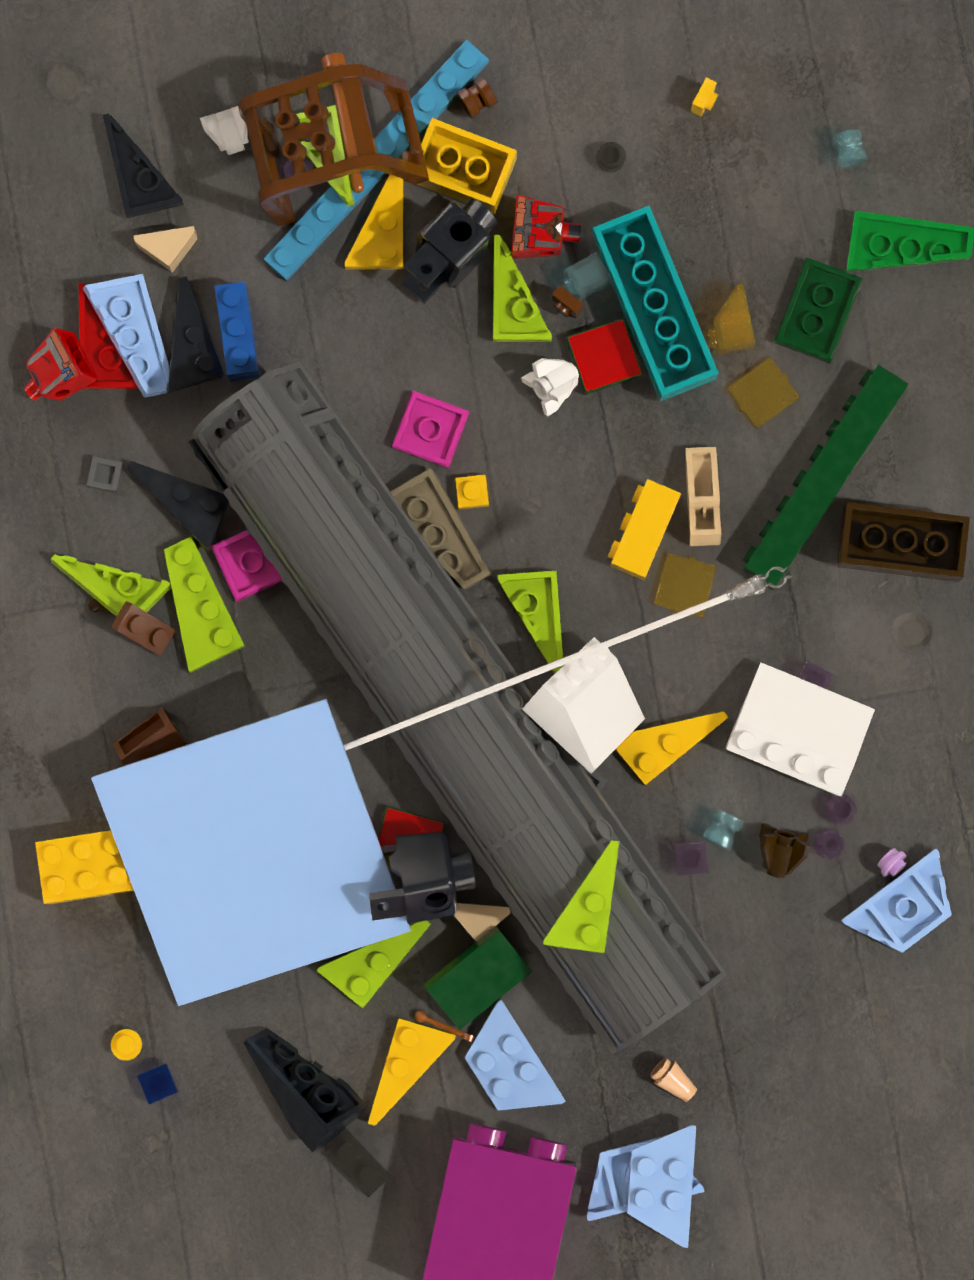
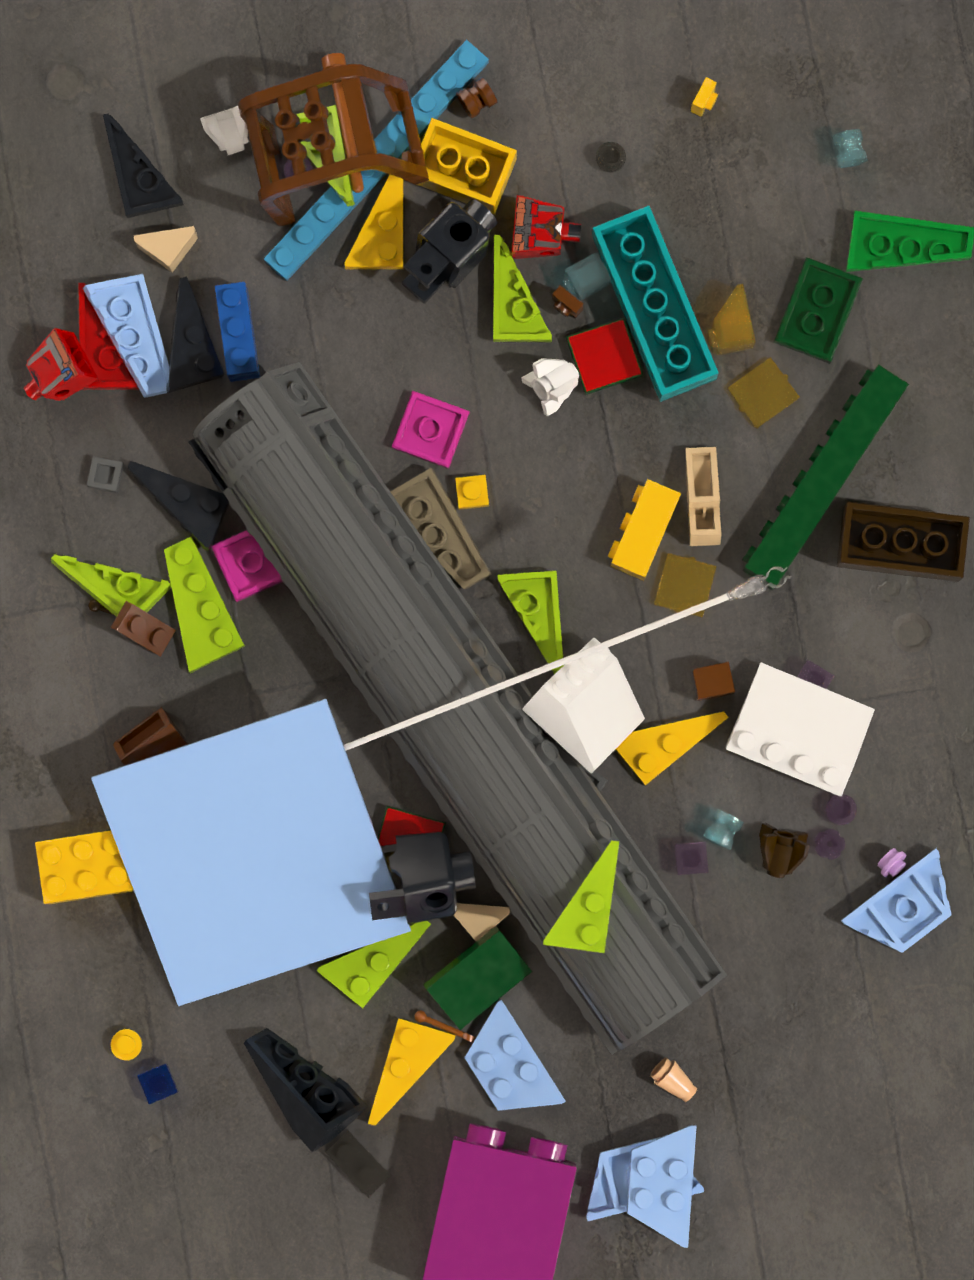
(713, 681): none -> reddish brown panel

